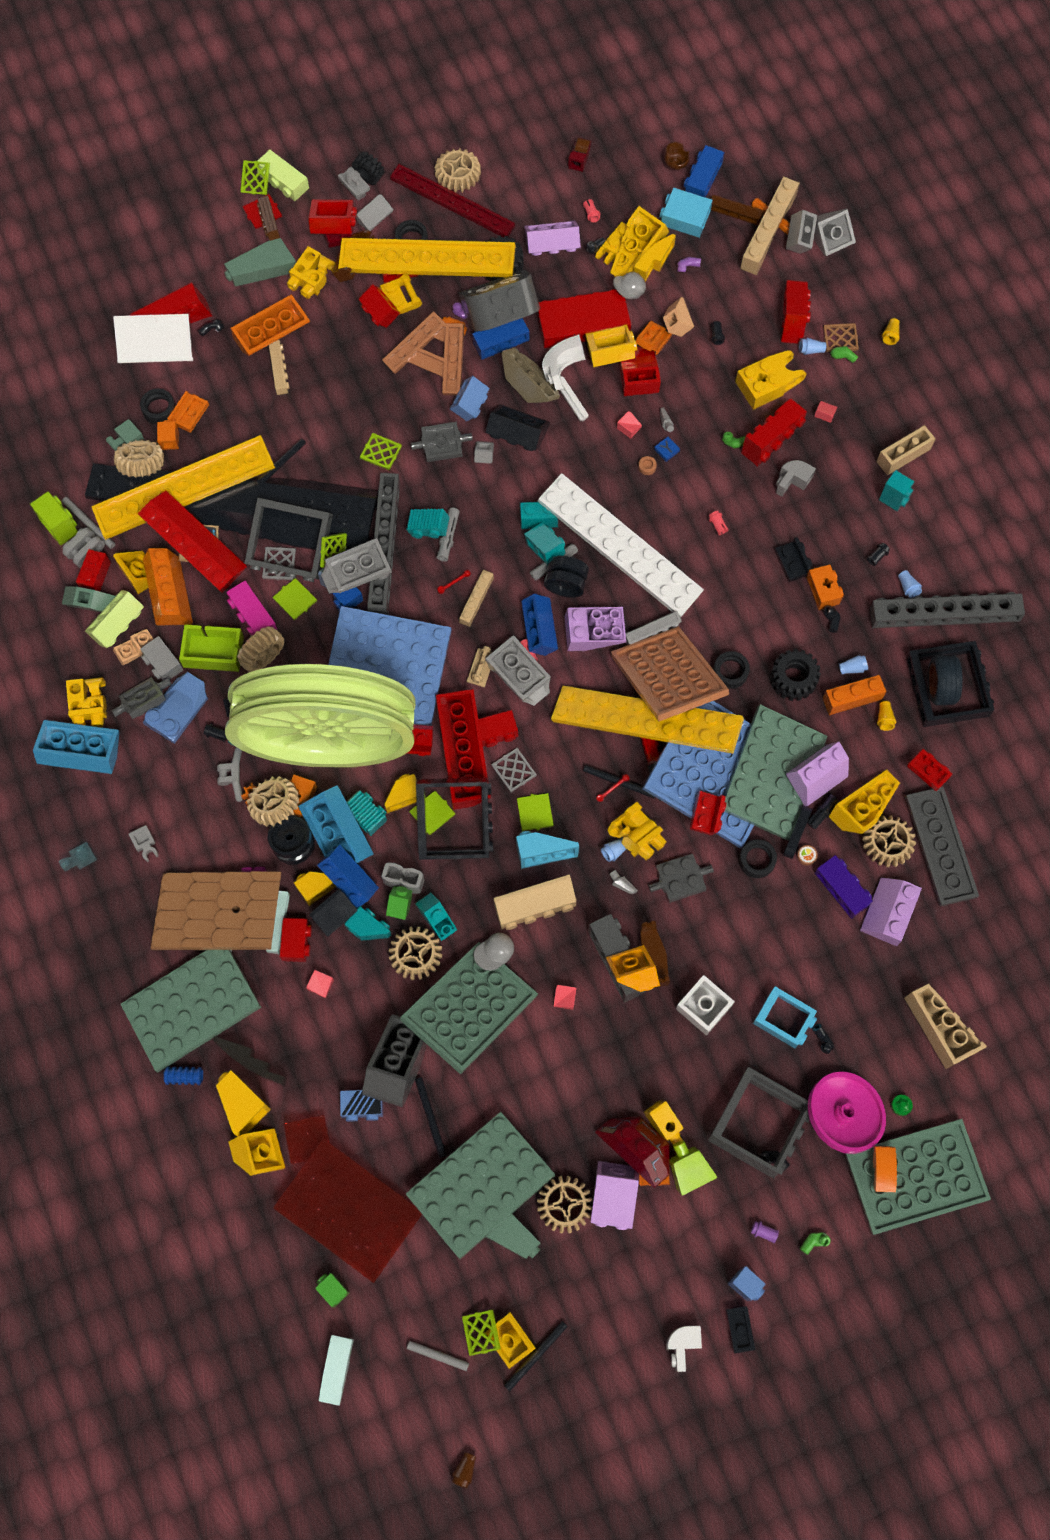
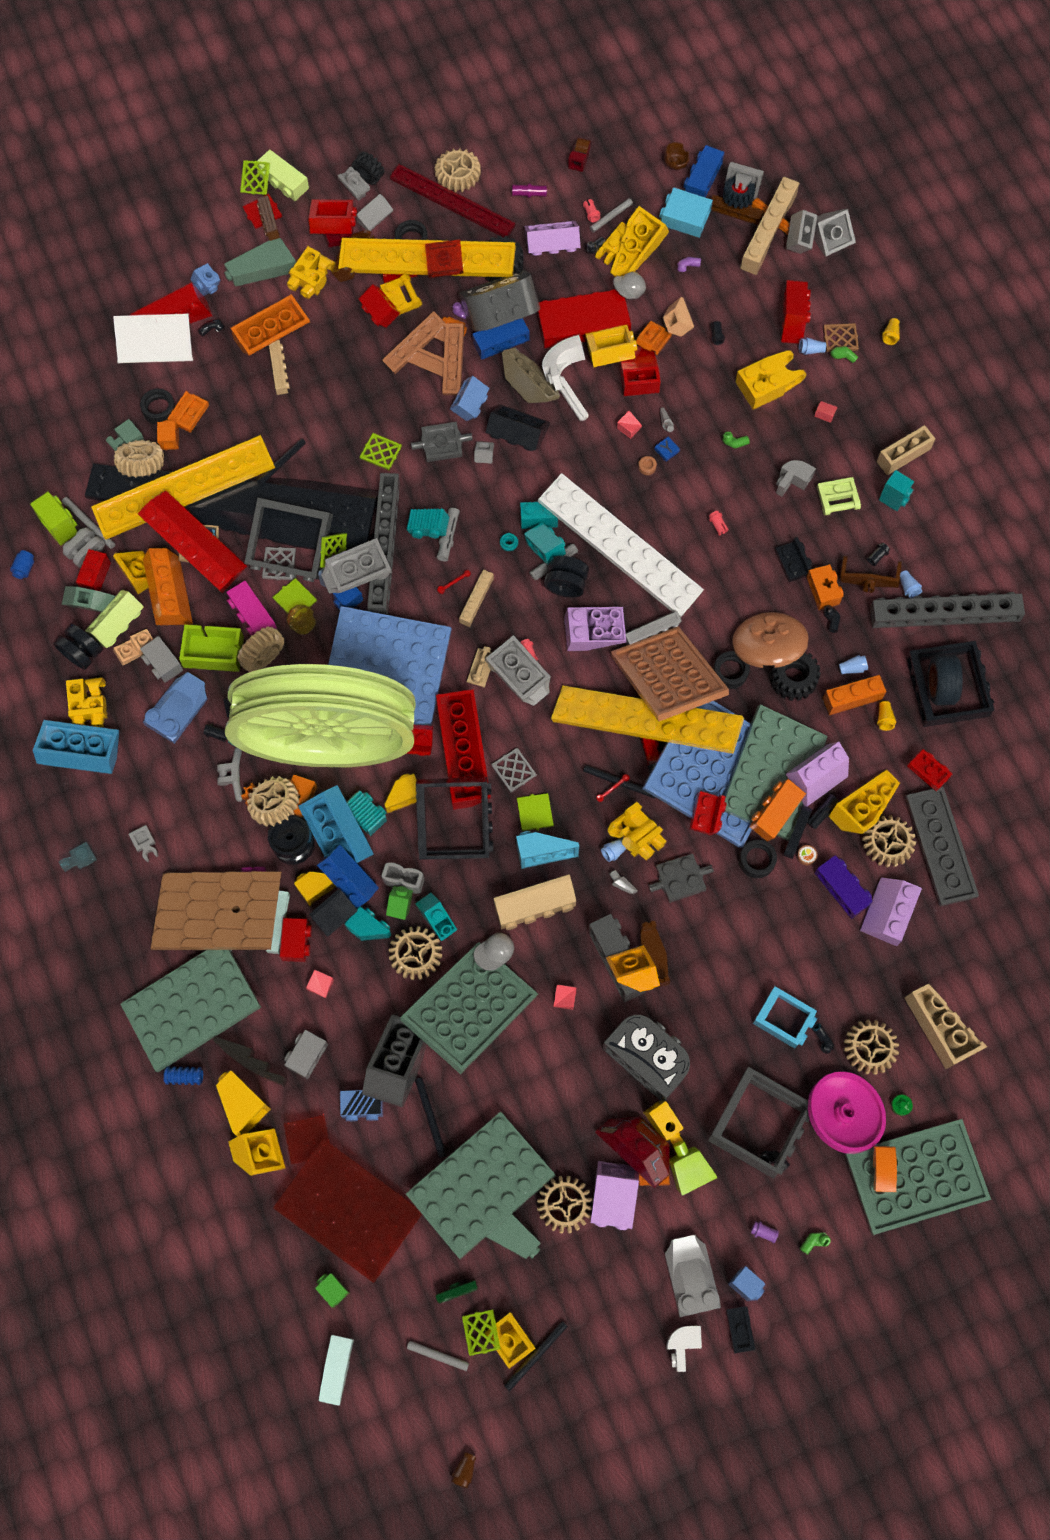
(22, 564): none -> blue brick
(77, 646): none -> black wheel
(142, 698): dark grey plate -> none
(205, 279): none -> medium blue brick
(301, 619): none -> clear yellow hair
(305, 1054): none -> light grey brick
(436, 812): lime piece -> none
(444, 258): none -> clear red plate
(455, 1291): none -> dark green plate
(498, 728): red brick -> none
(508, 537): none -> teal plate
(529, 190): none -> magenta pin
(539, 625): blue brick -> none
(611, 215): none -> light grey bar
(649, 1055): none -> dark grey brick
(655, 257): yellow slope -> none
(691, 1276): none -> light grey slope
(705, 1005): white brick -> none
(741, 185): none -> plate
(770, 640): none -> nougat brick
(775, 430): red wedge -> none
(776, 809): none -> orange brick
(838, 490): none -> yellowish green plate
(870, 580): none -> reddish brown piece
(879, 1048): none -> tan gear

